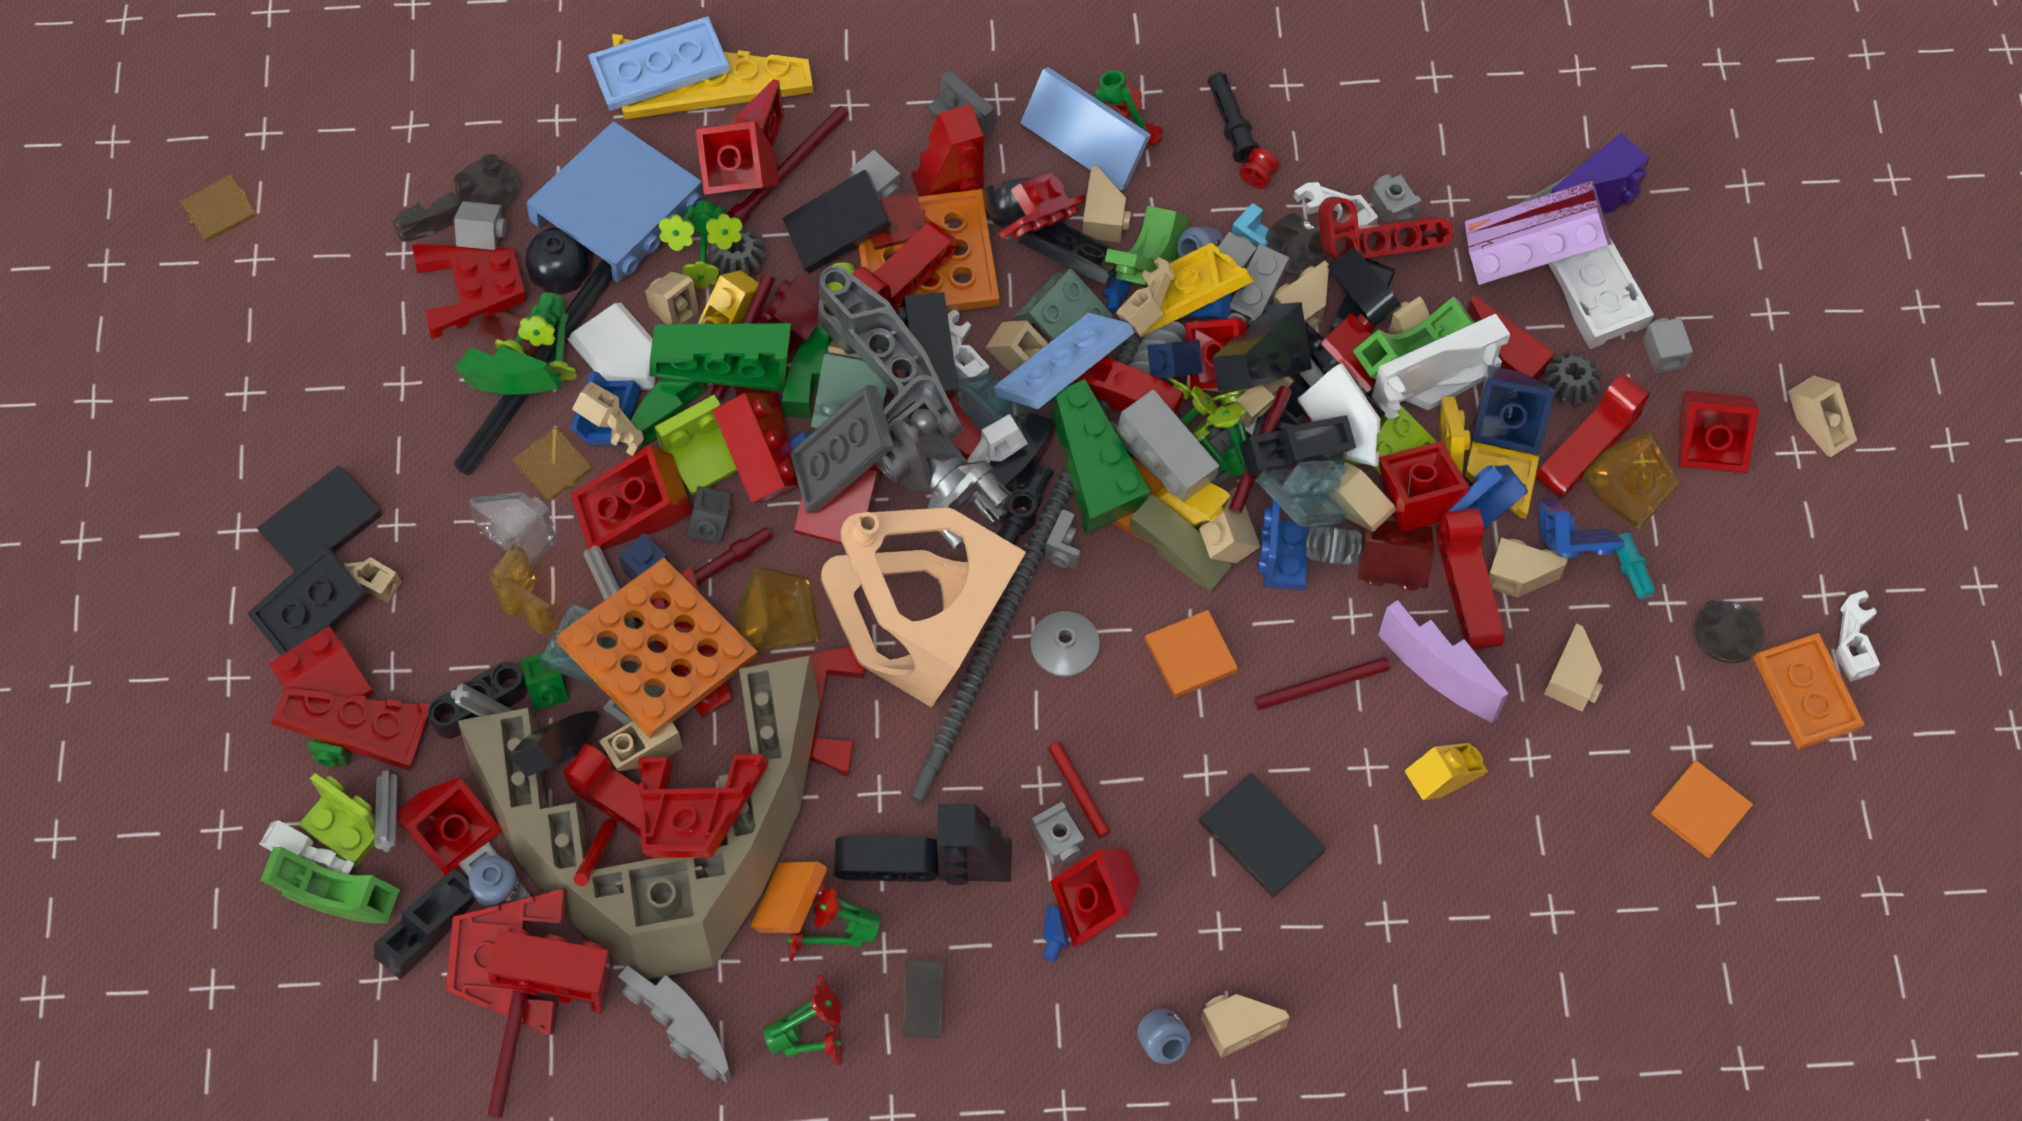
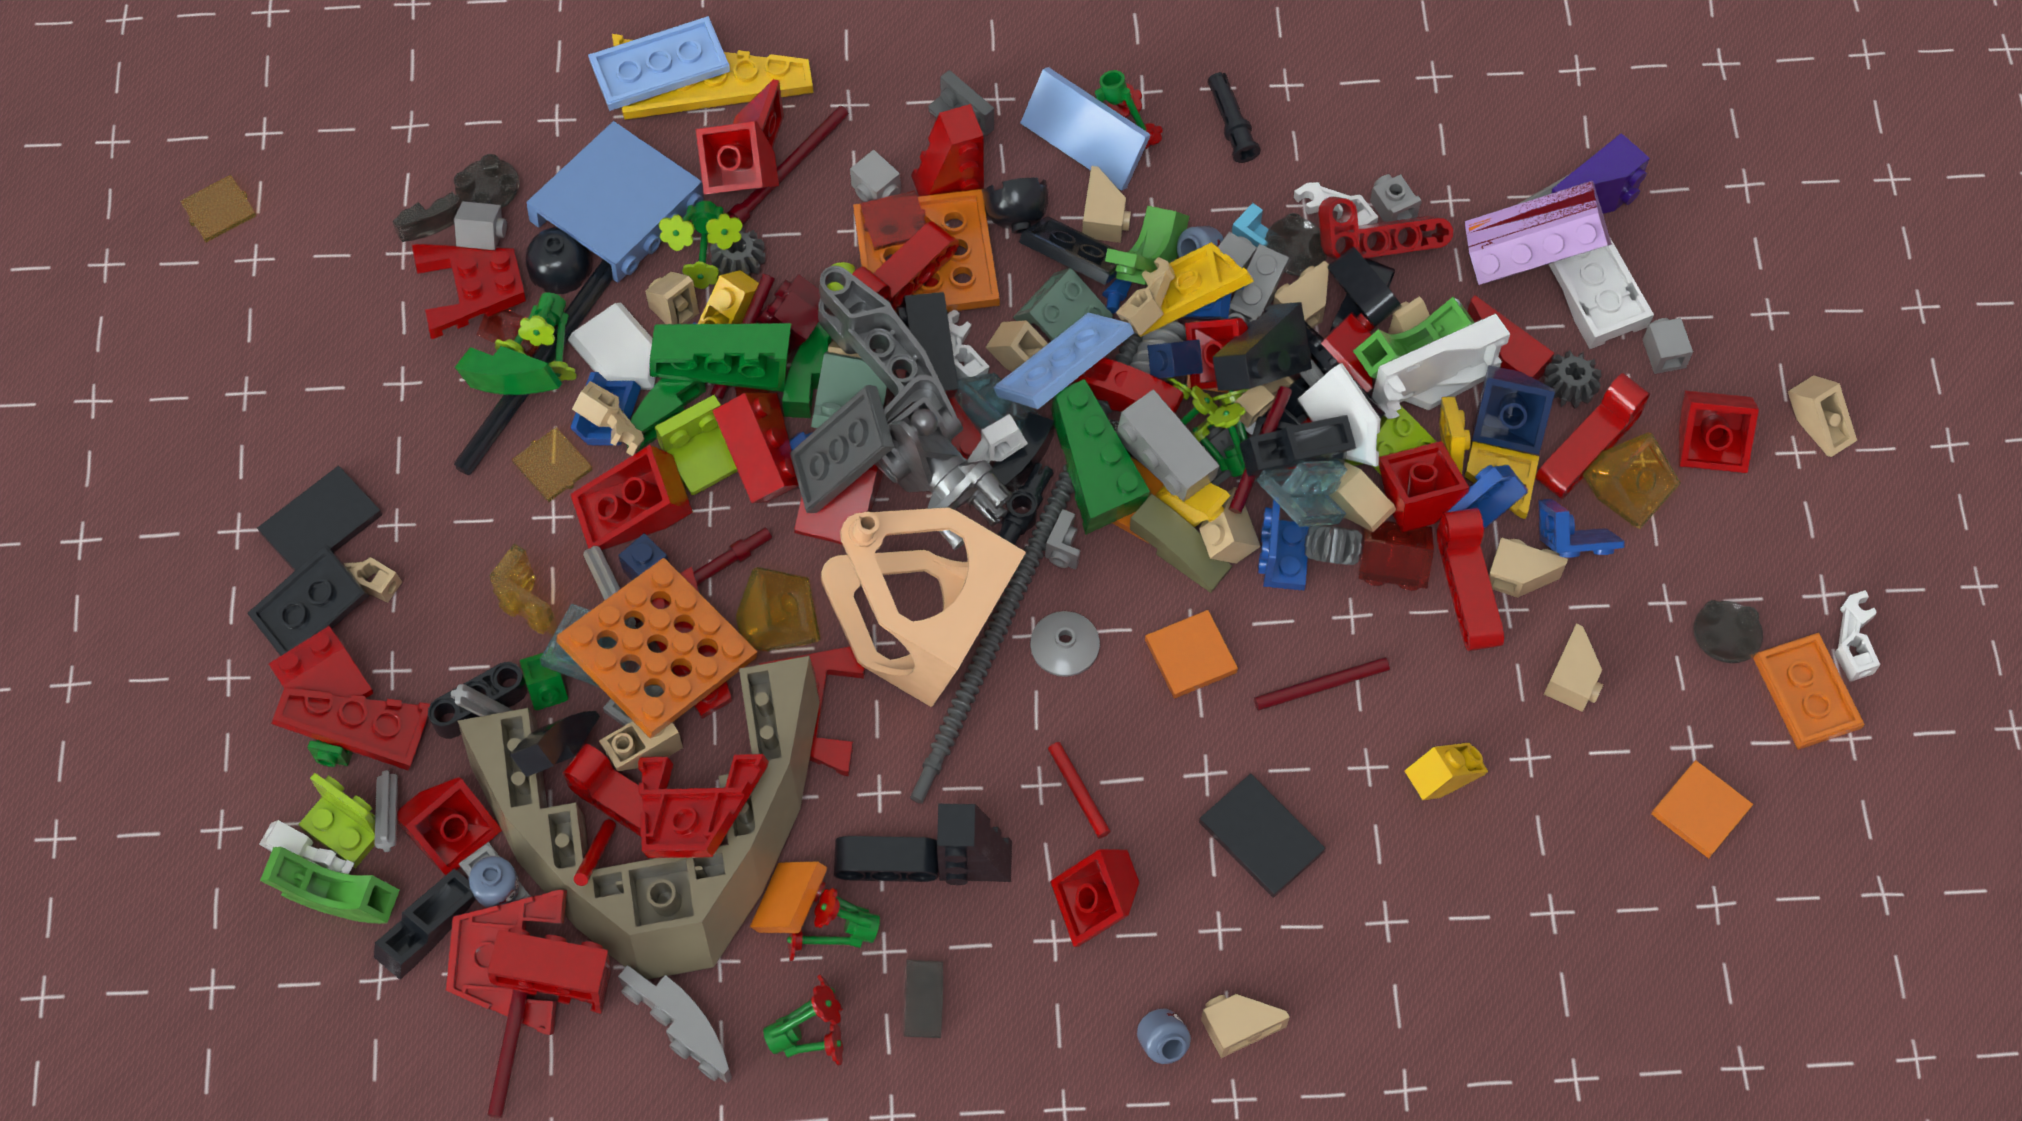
(514, 520): clear slope -> none
(709, 514): dark grey bracket -> none
(837, 221): black tile -> none
(1043, 204): red bracket -> none
(1054, 934): blue bar -> none
(1057, 848): light grey brick -> none
(1259, 168): red wheel -> none
(1447, 668): lavender slope -> none
(1634, 567): teal axle -> none

